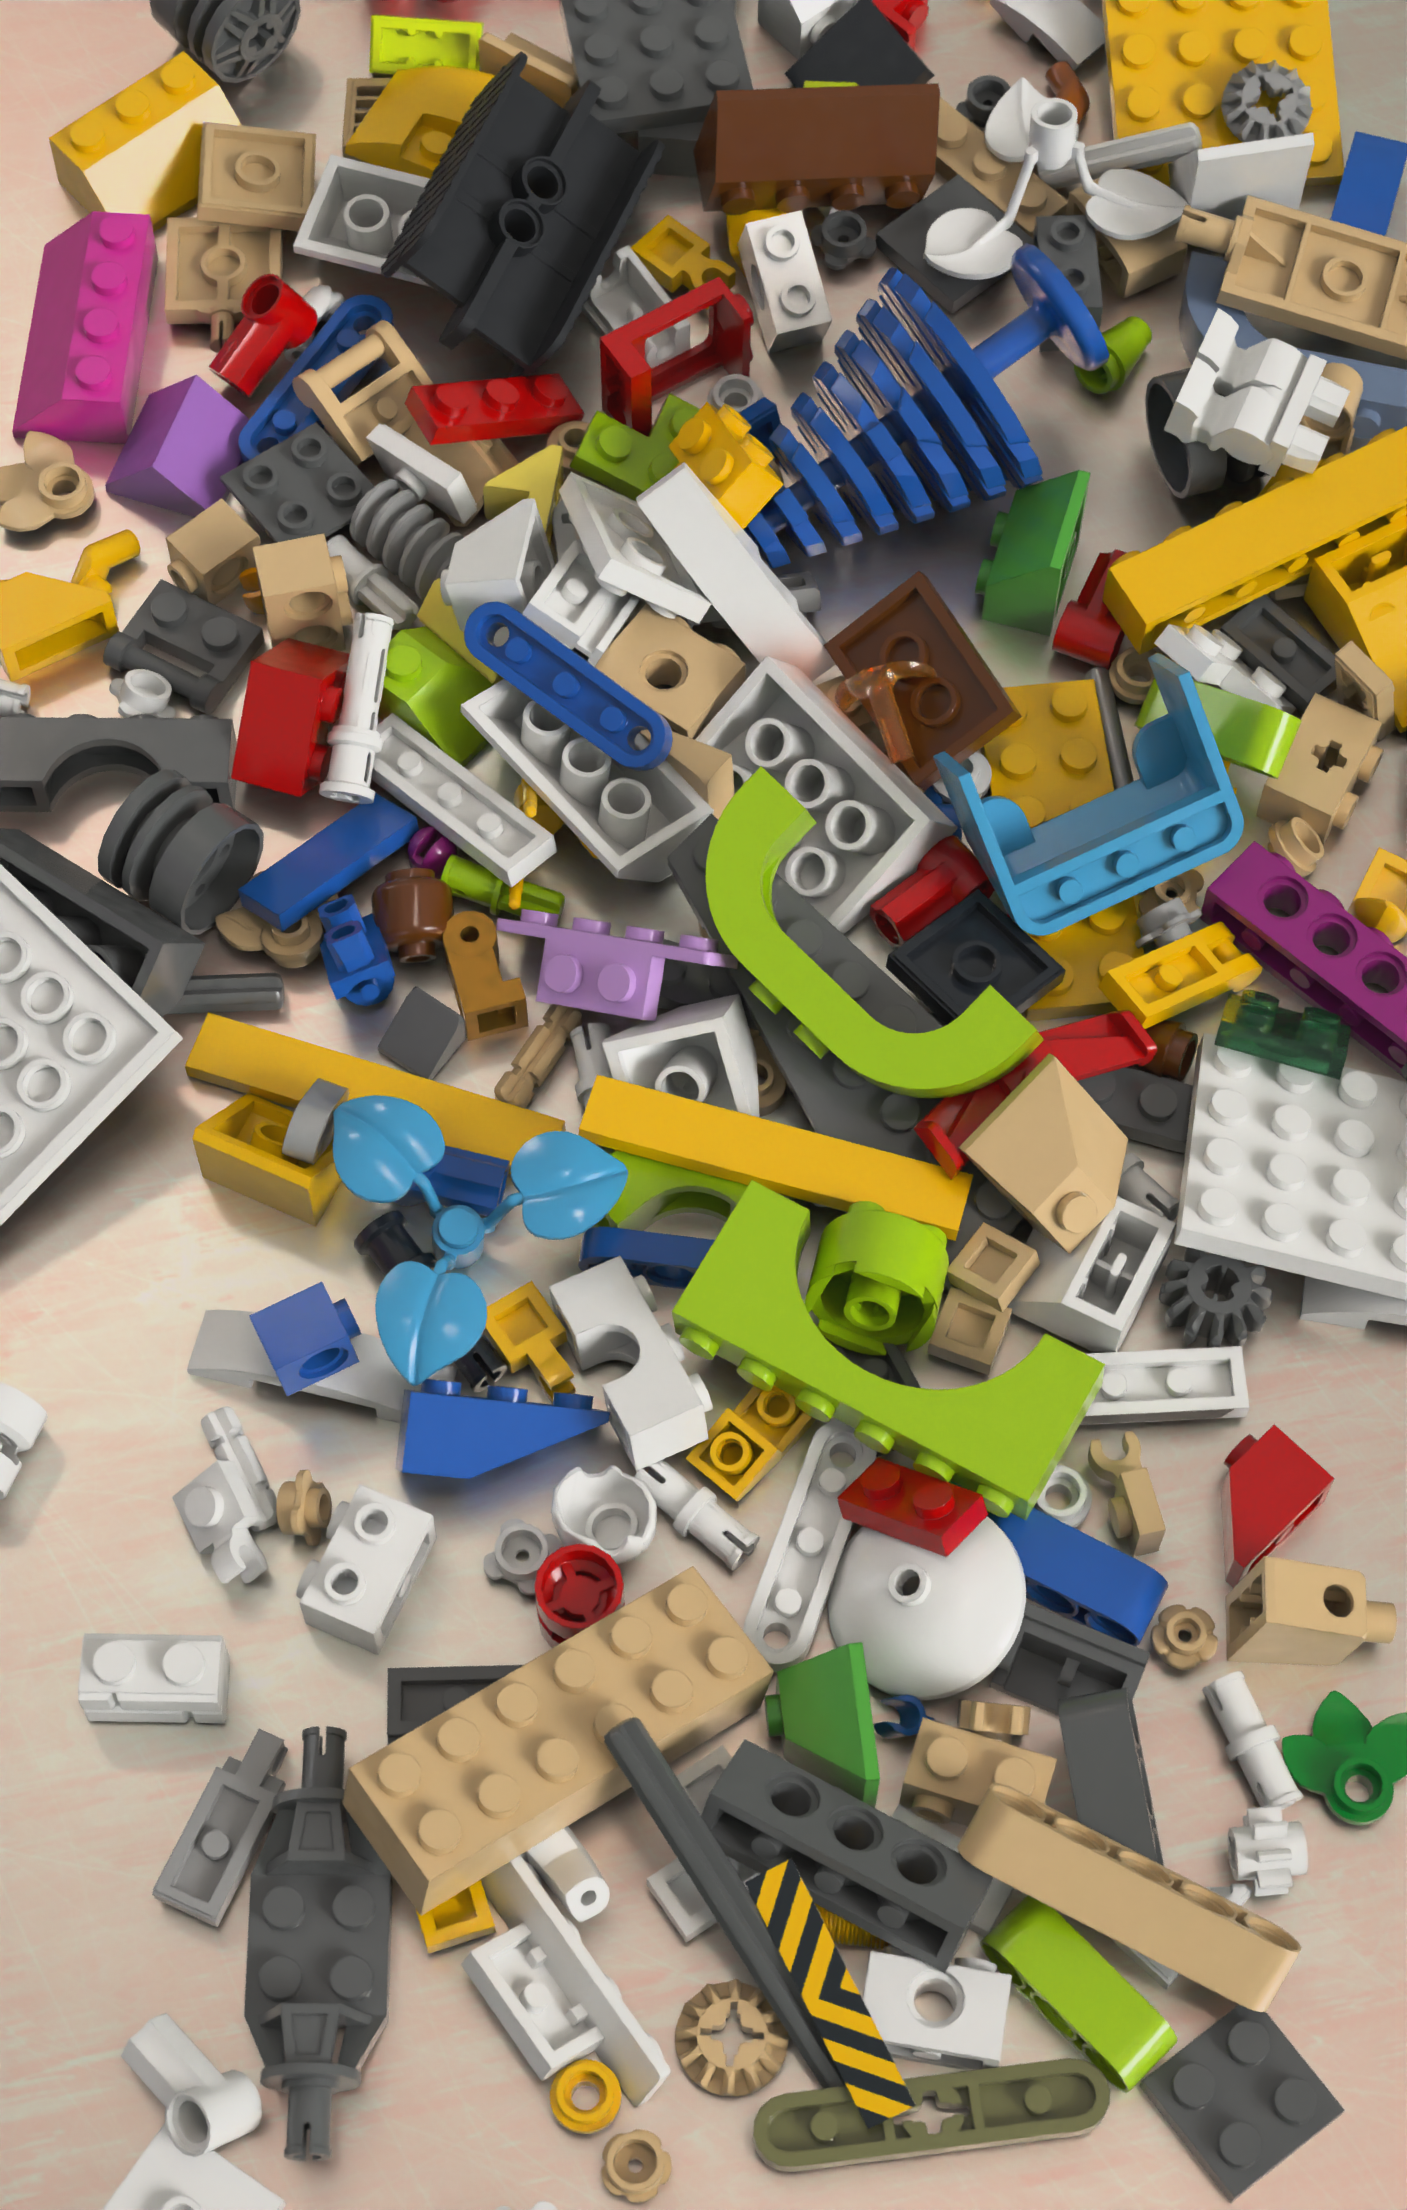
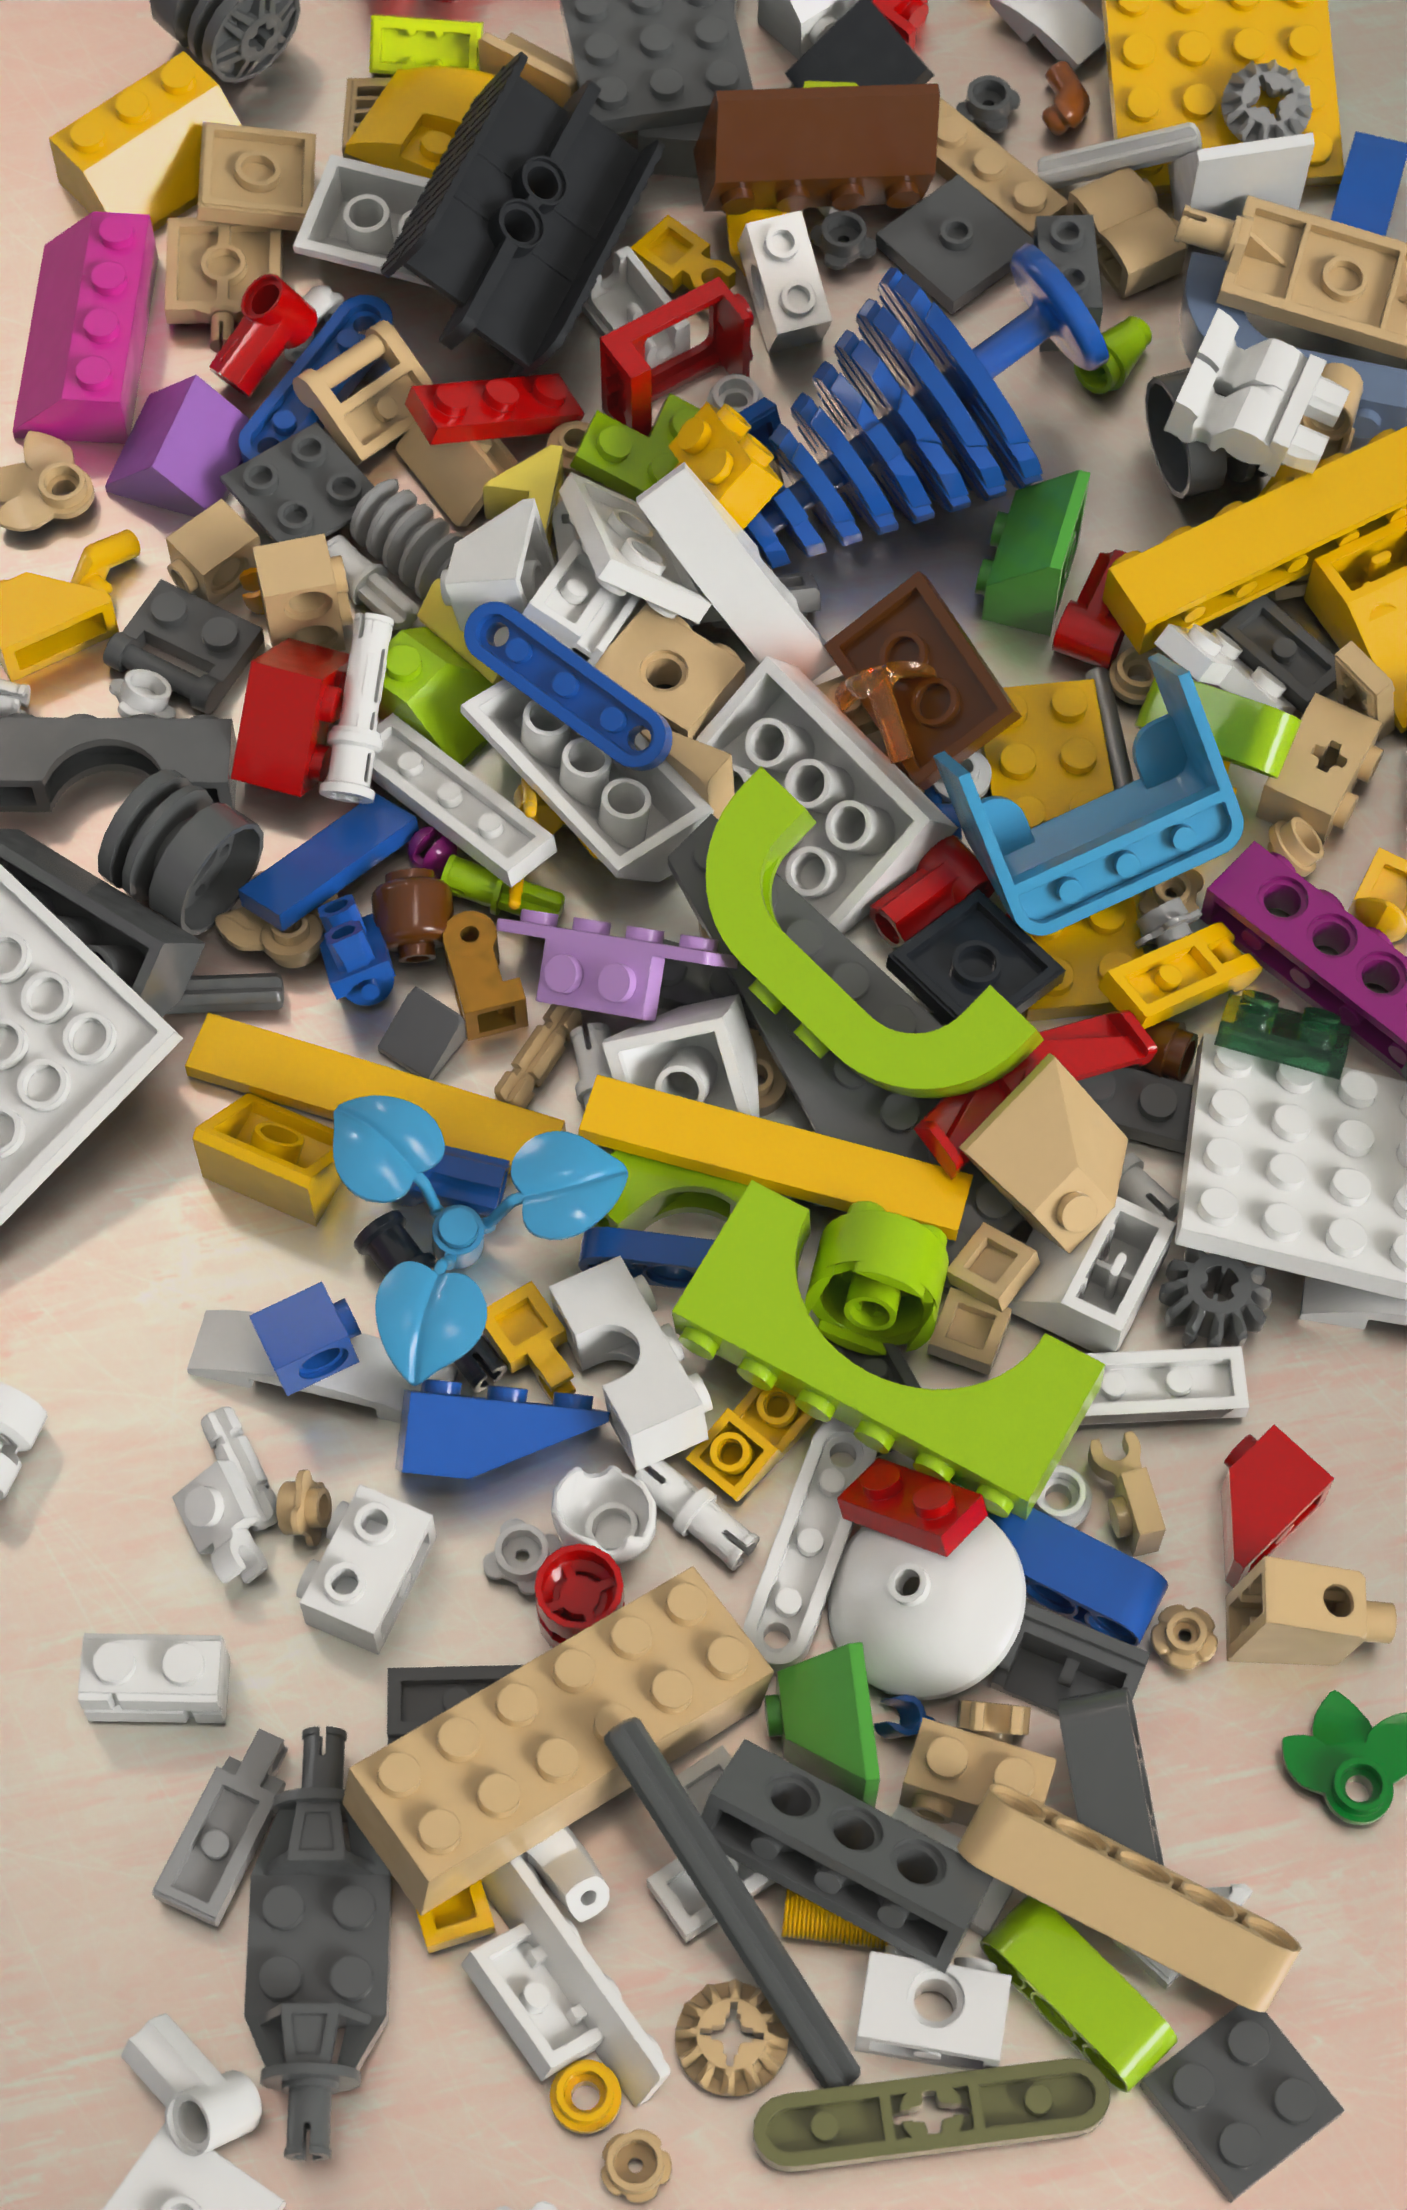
(313, 1121): light grey beam -> none
(422, 473): white plate -> none
(830, 1994): sticker -> none
(1044, 133): white plant -> none
(1252, 1741): white pin -> none
(1267, 1851): white gear -> none

